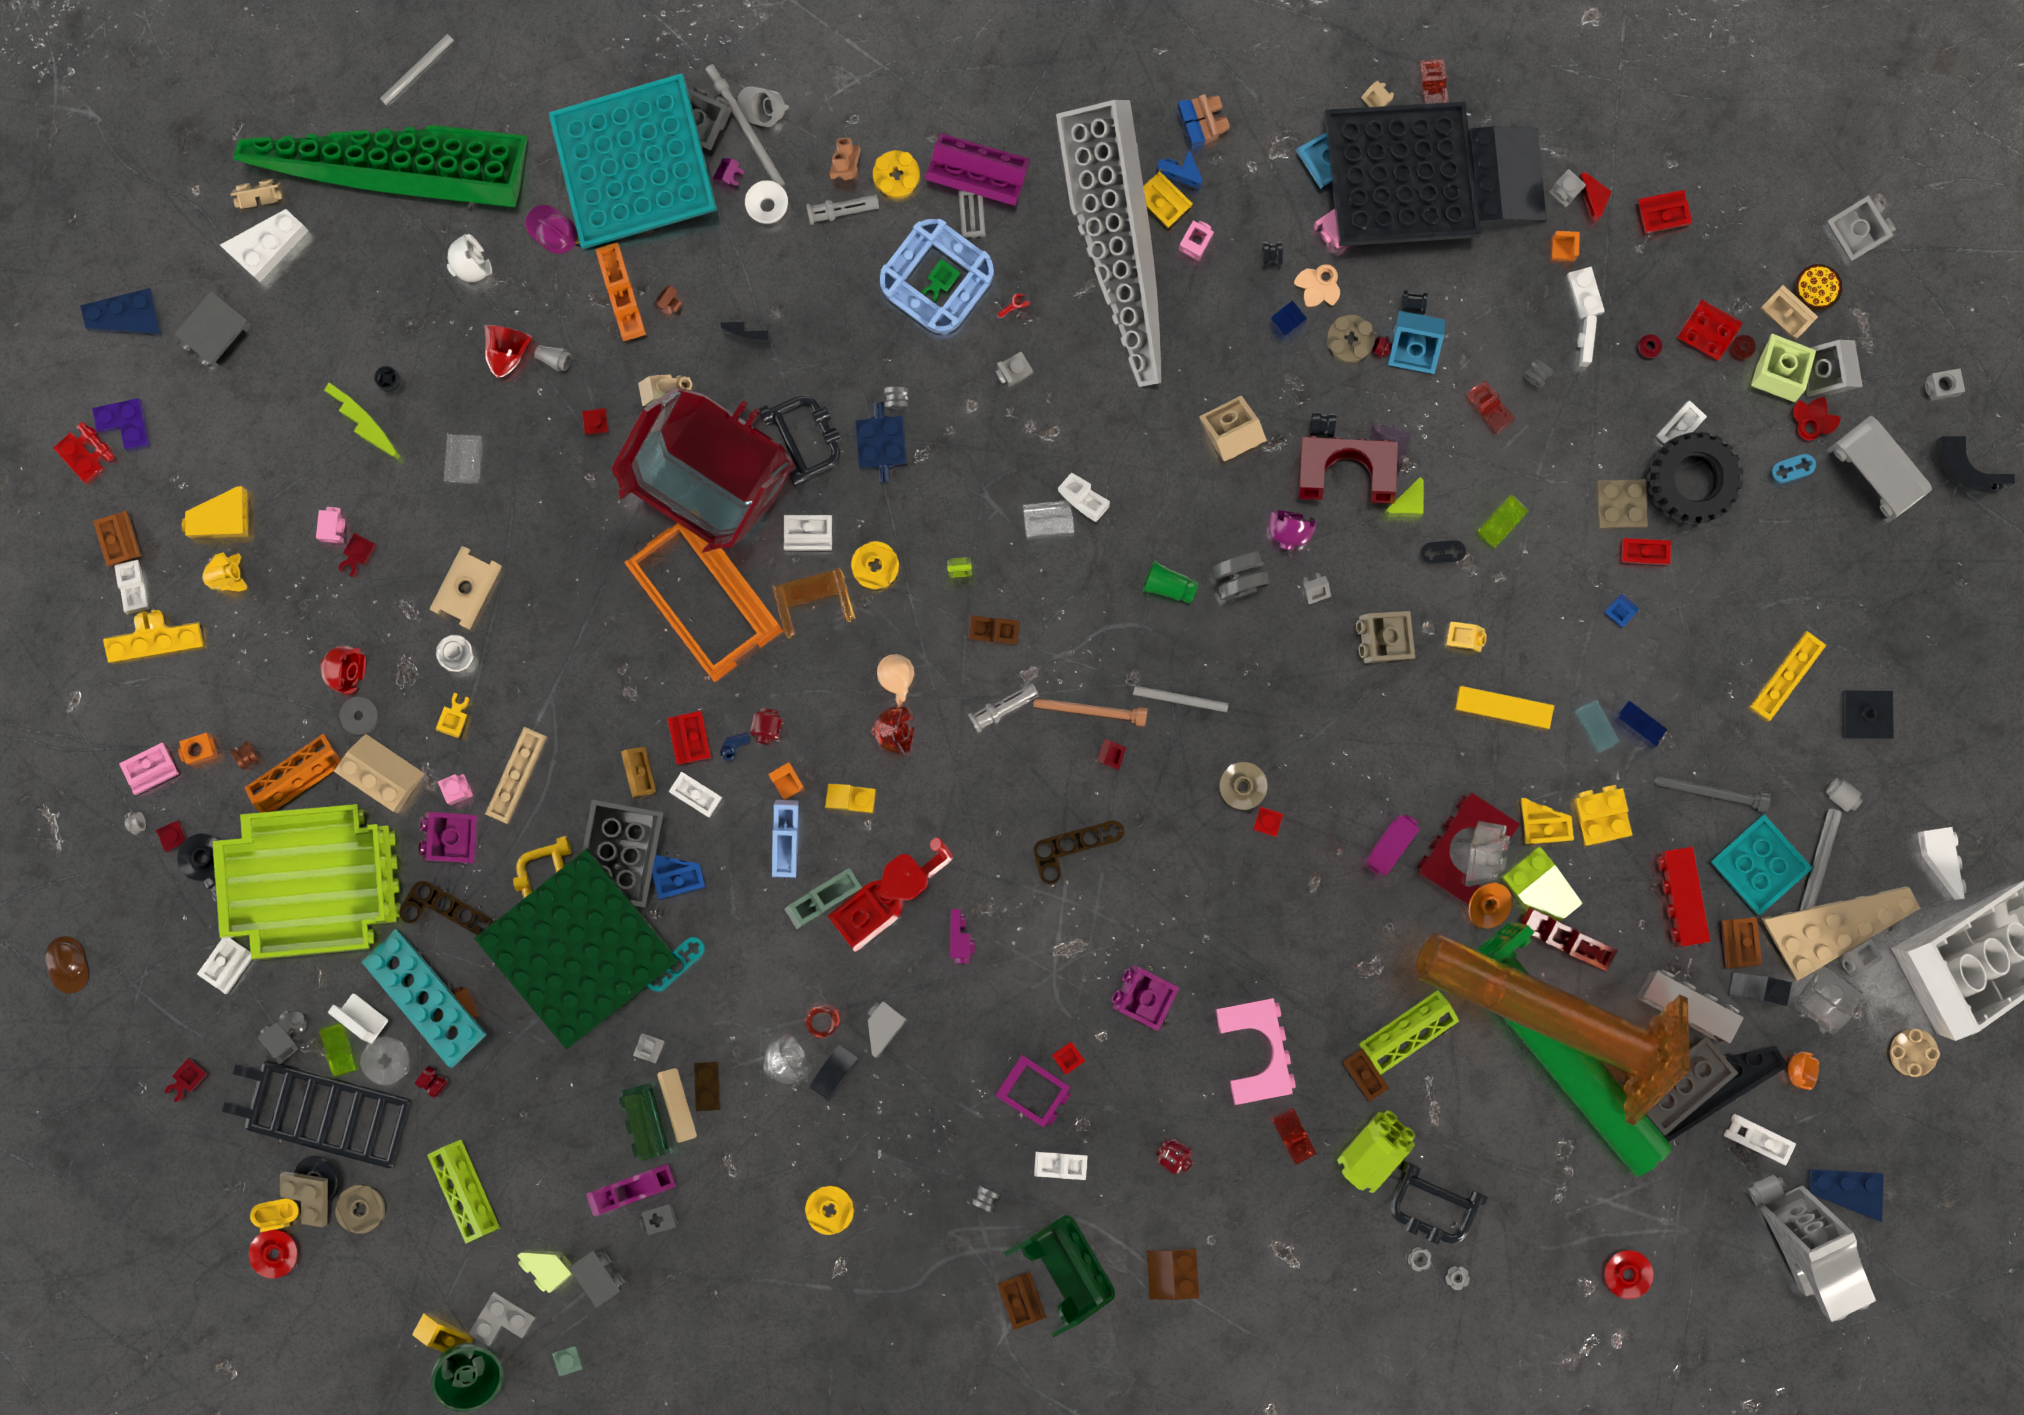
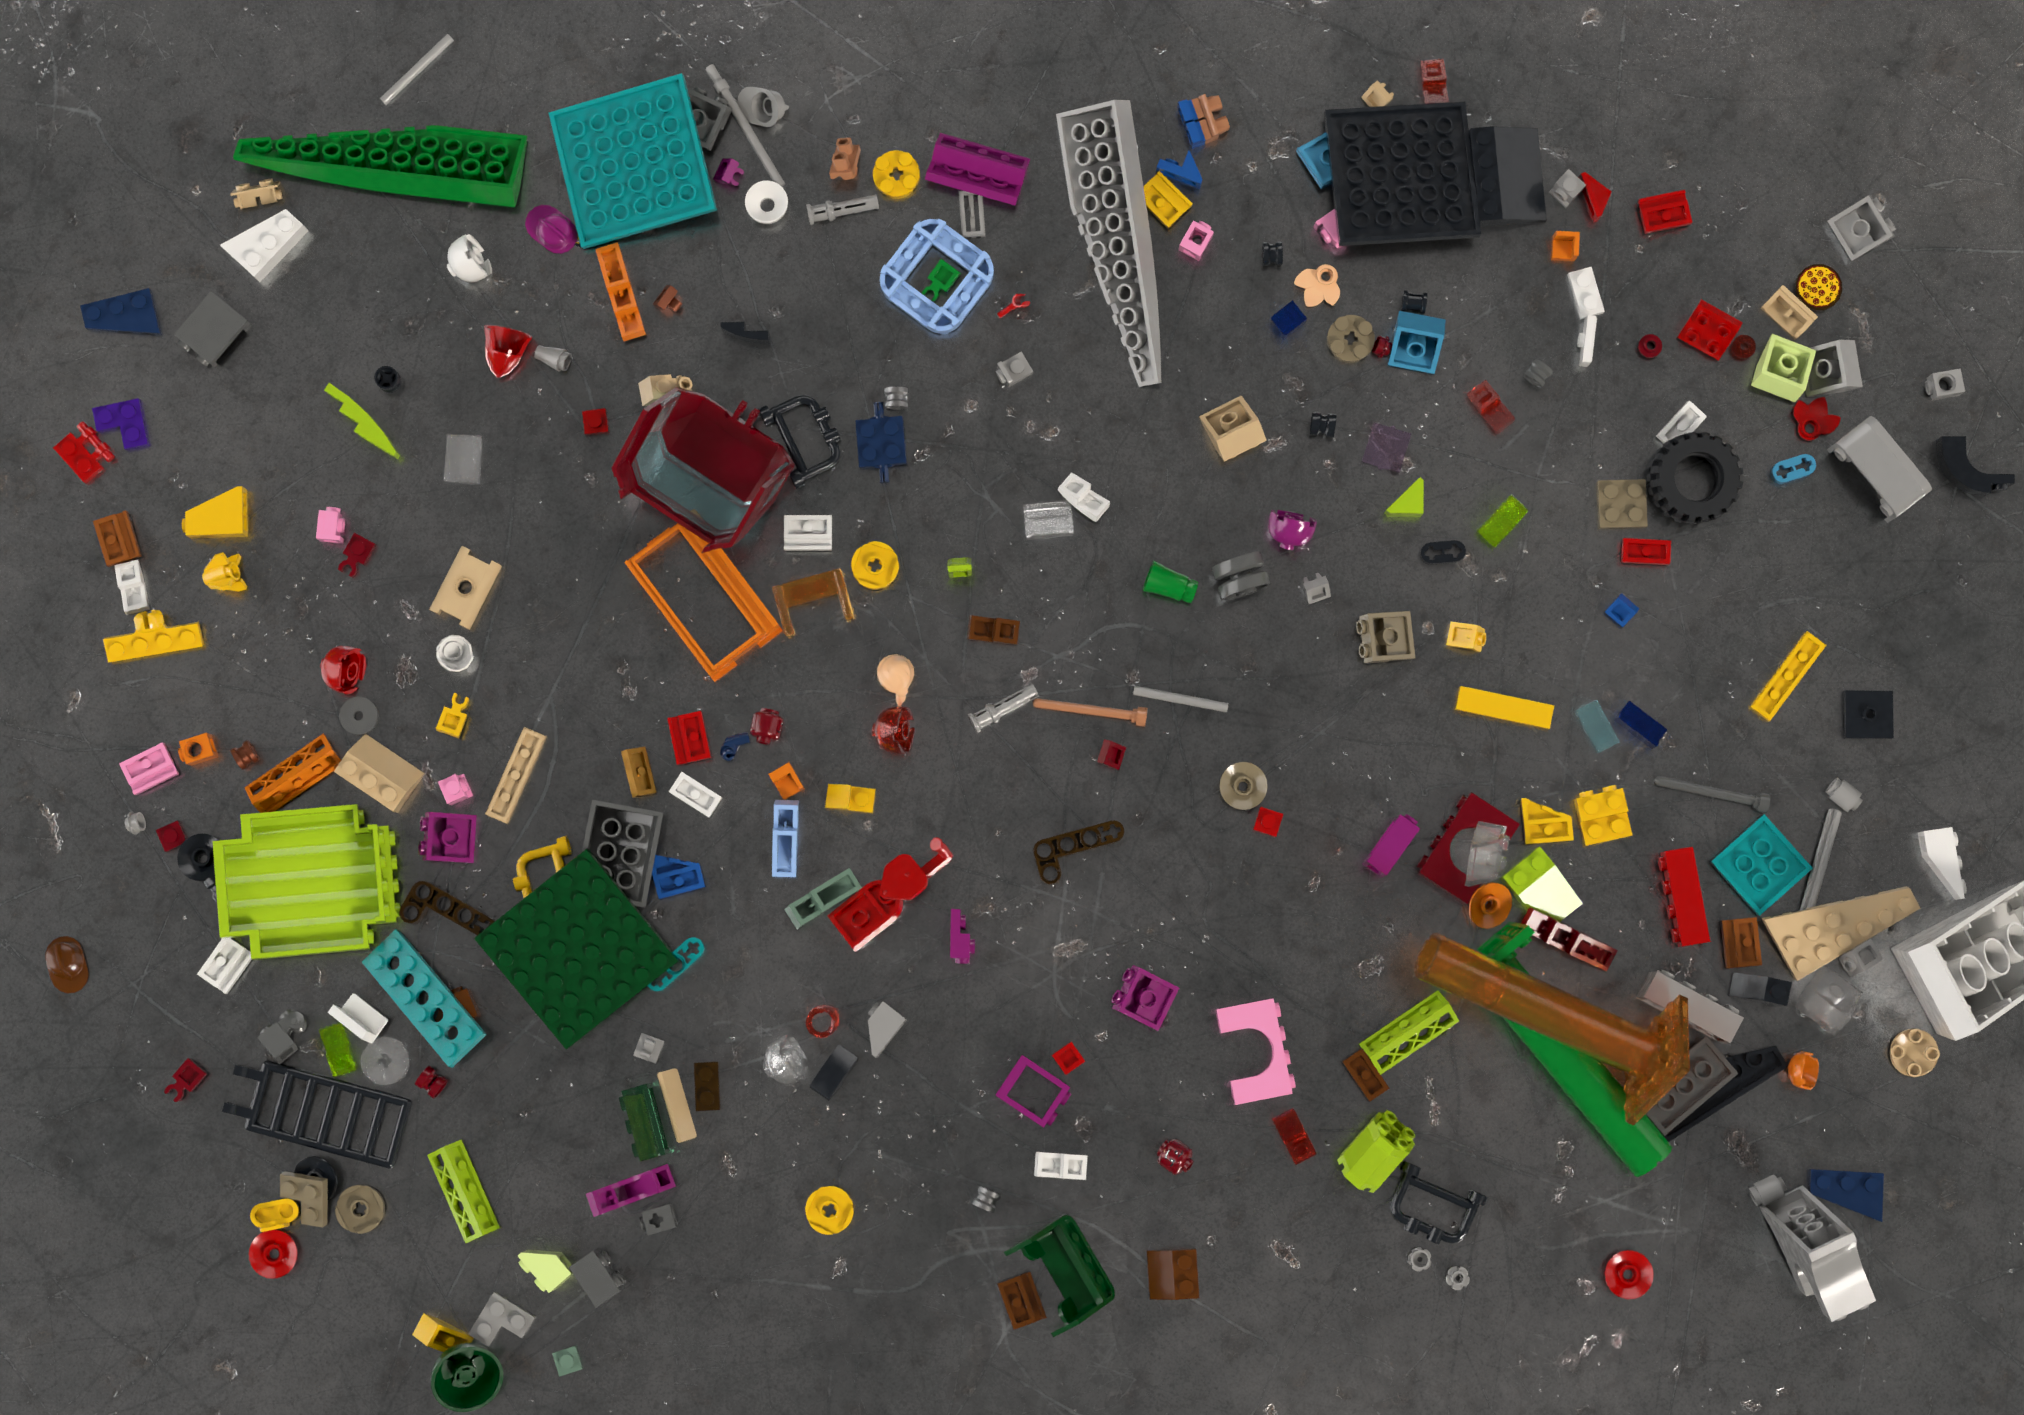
(1376, 456): arch -> none
(1760, 1140): white plate -> none

